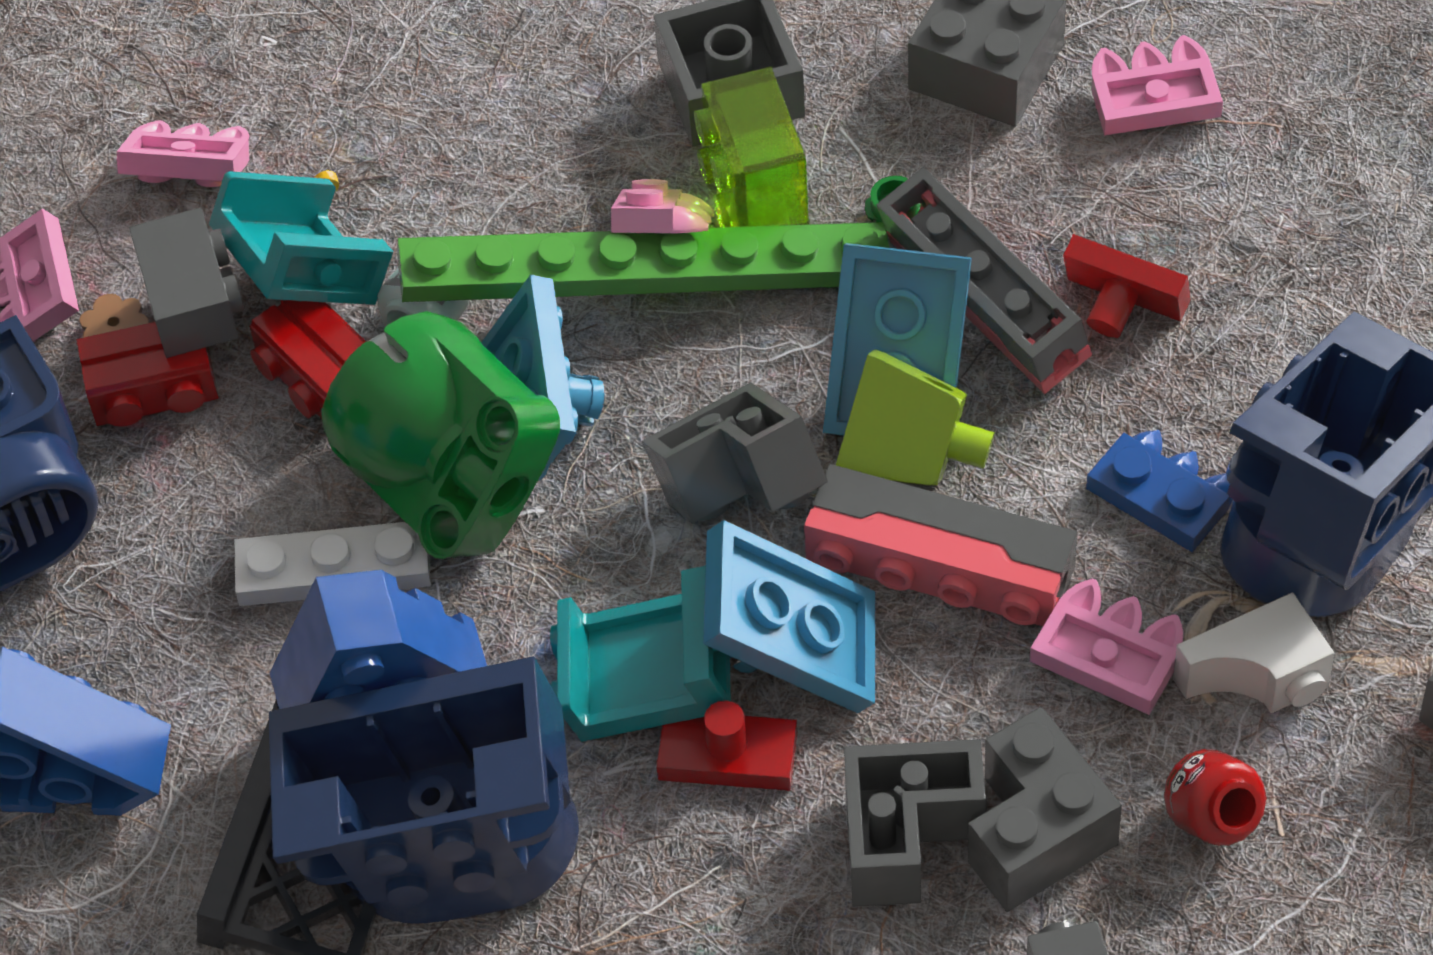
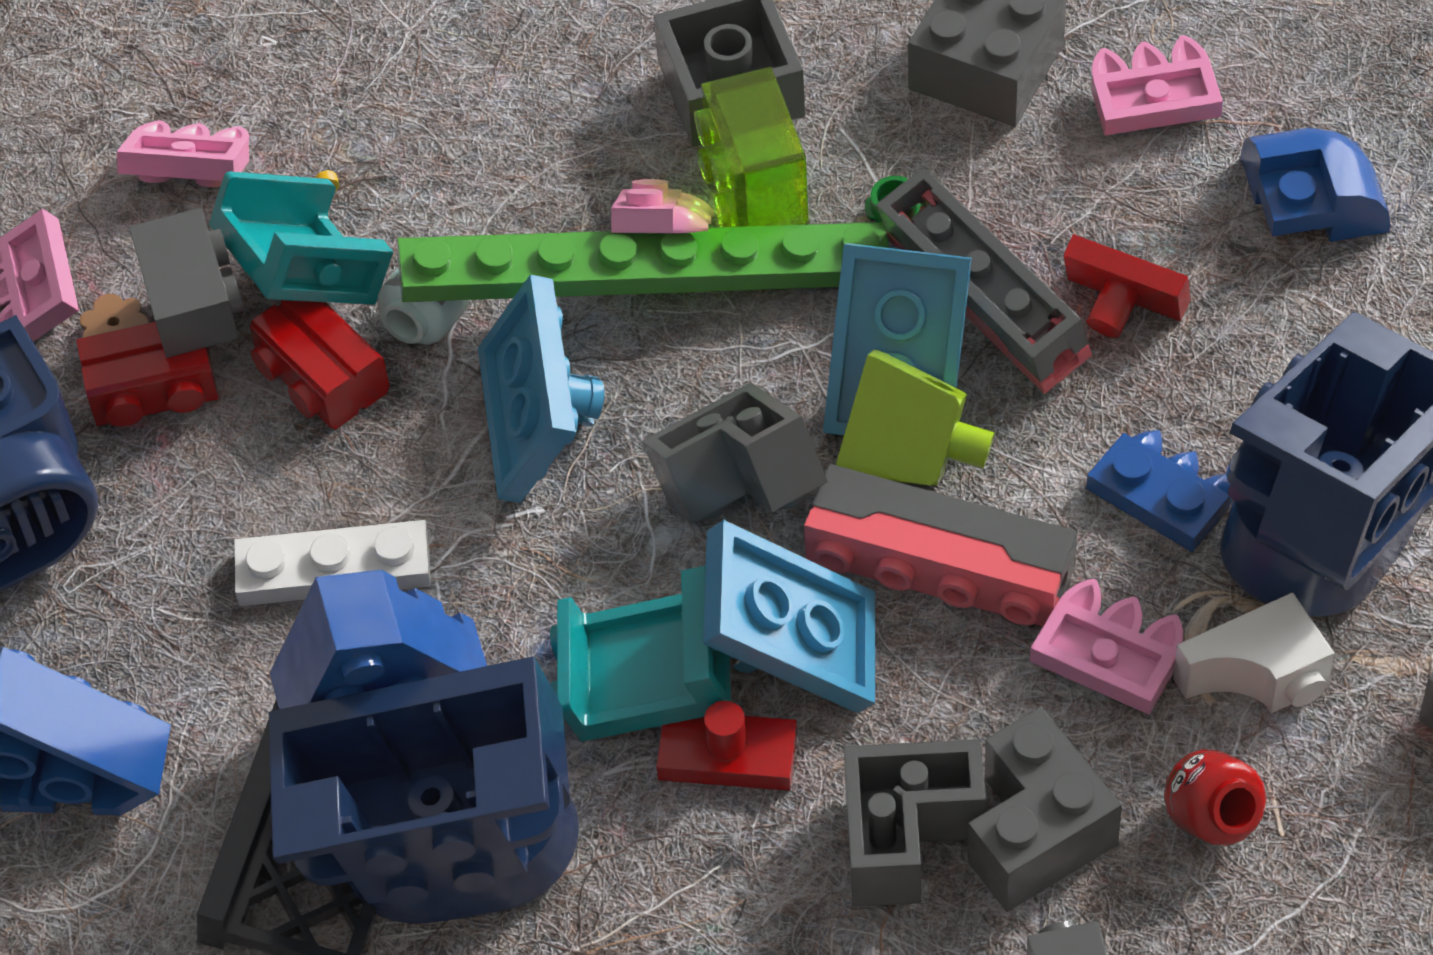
(440, 432): green piece -> none
(1313, 183): none -> blue brick

